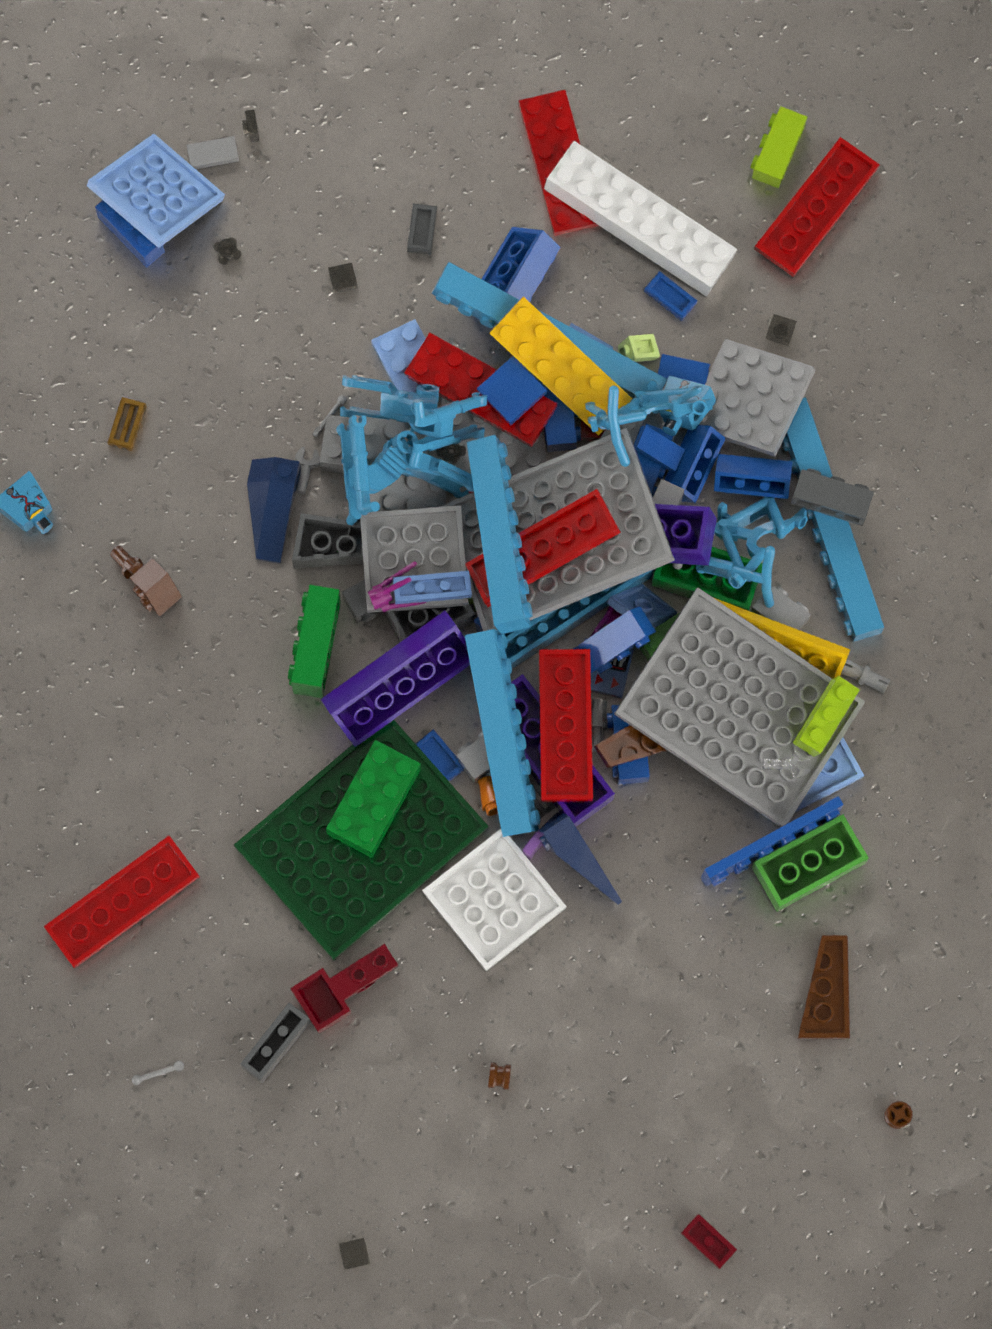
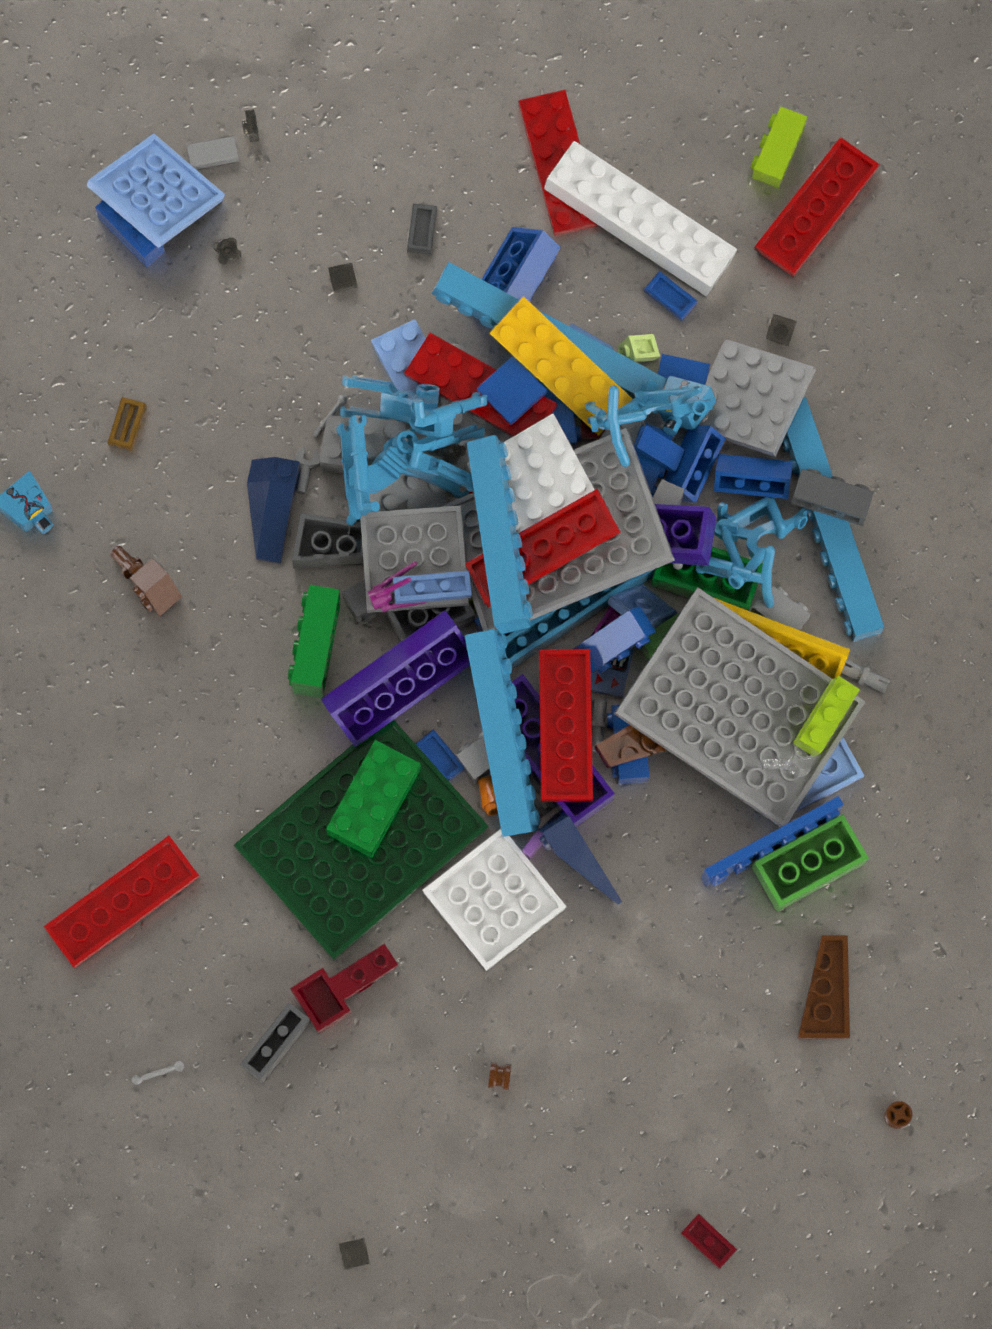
(543, 472): none -> white plate

